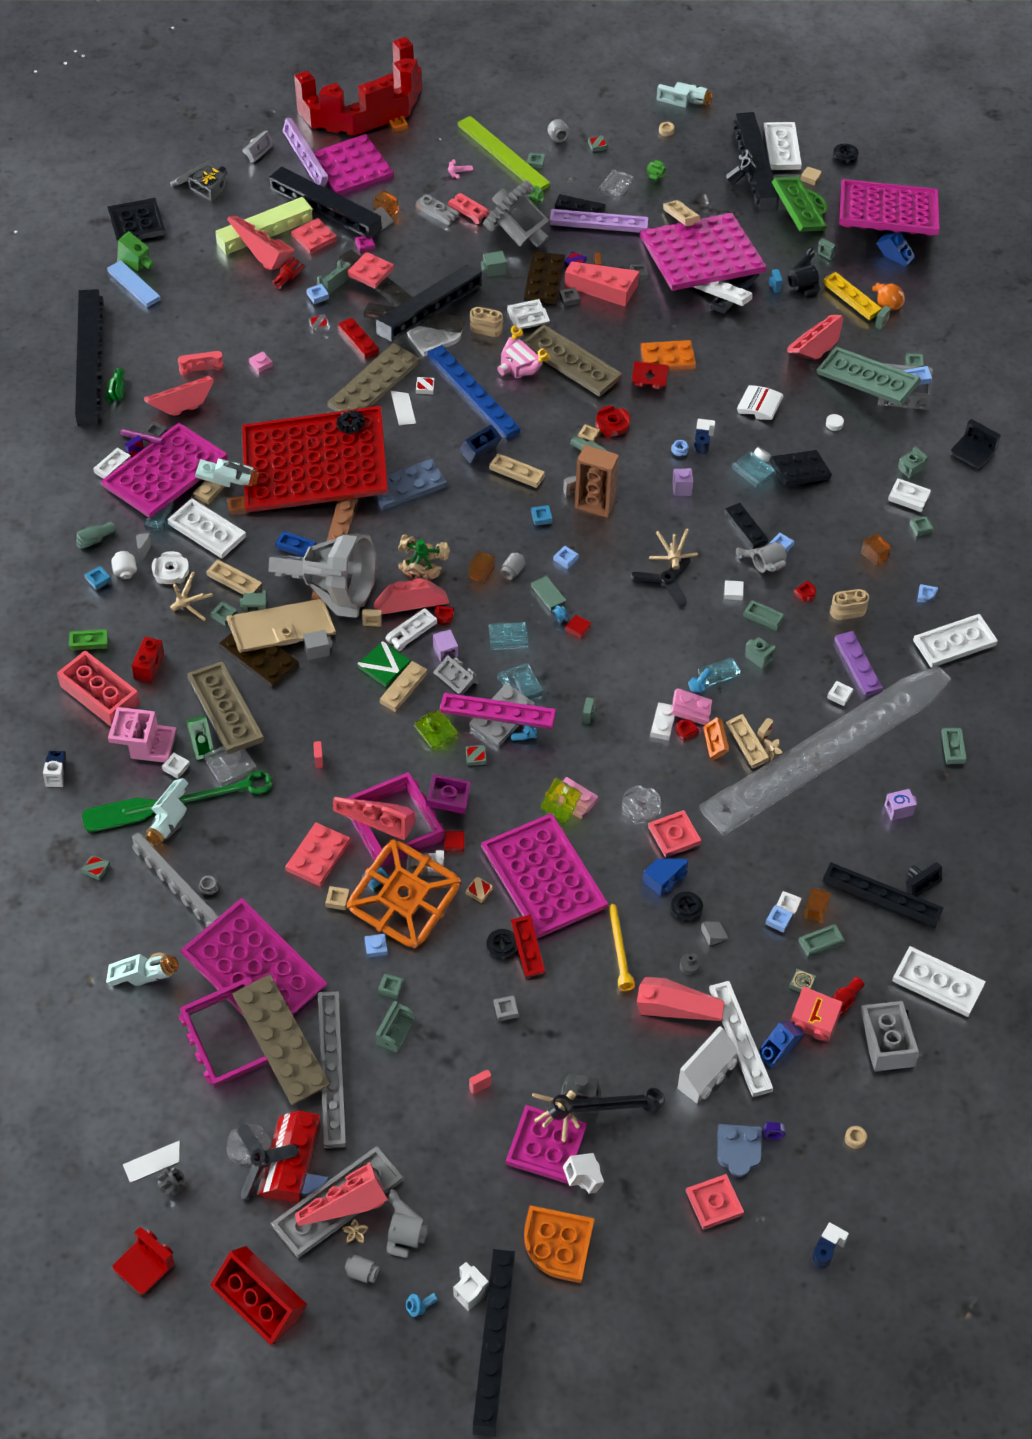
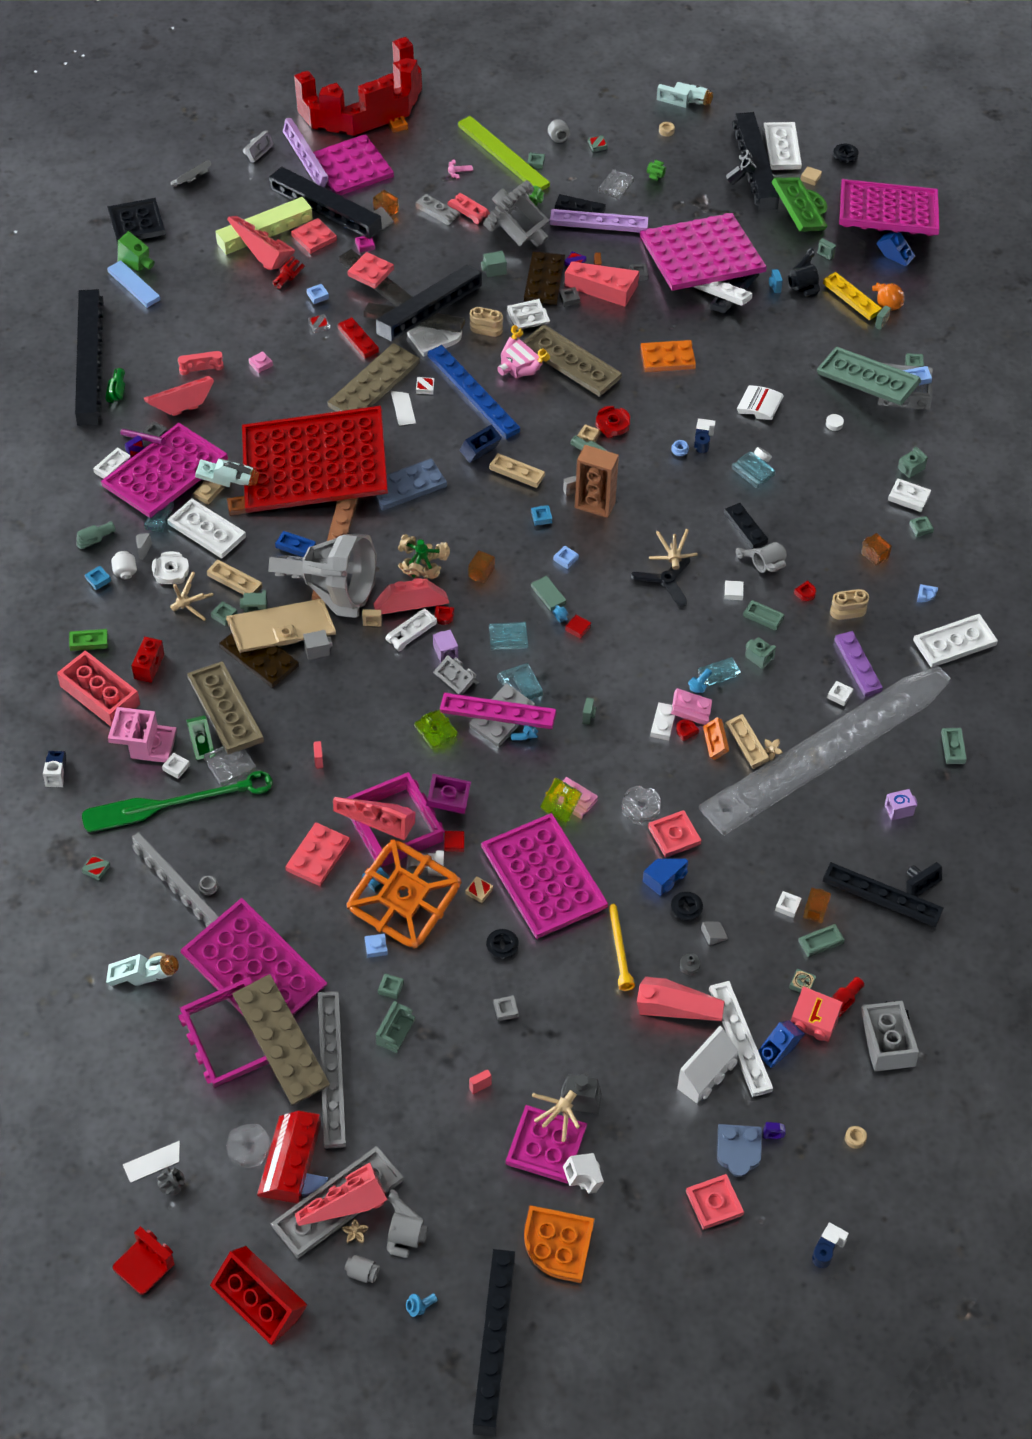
(169, 813): light aqua plate -> none
(208, 181): dark grey torso -> none
(256, 1152): black piece -> none
(335, 278): sand green hinge -> none
(337, 898): tan plate -> none
(357, 422): black gear -> none
(384, 664): green tile -> none
(403, 686): tan plate -> none
(471, 1288): white brick -> none
(475, 755): sand green tile -> none
(512, 566): light grey brick -> none
(528, 946): red plate -> none
(606, 1103): black piece -> none
(659, 370): red brick -> none
(681, 213): tan plate -> none
(682, 482): lavender brick -> none
(765, 730): tan tile -> none
(779, 918): light blue plate -> none
(783, 540): light blue tile -> none
(800, 467): black plate -> none
(818, 338): coral wedge -> none
(938, 981): white plate -> none
(976, 444): black bracket -> none

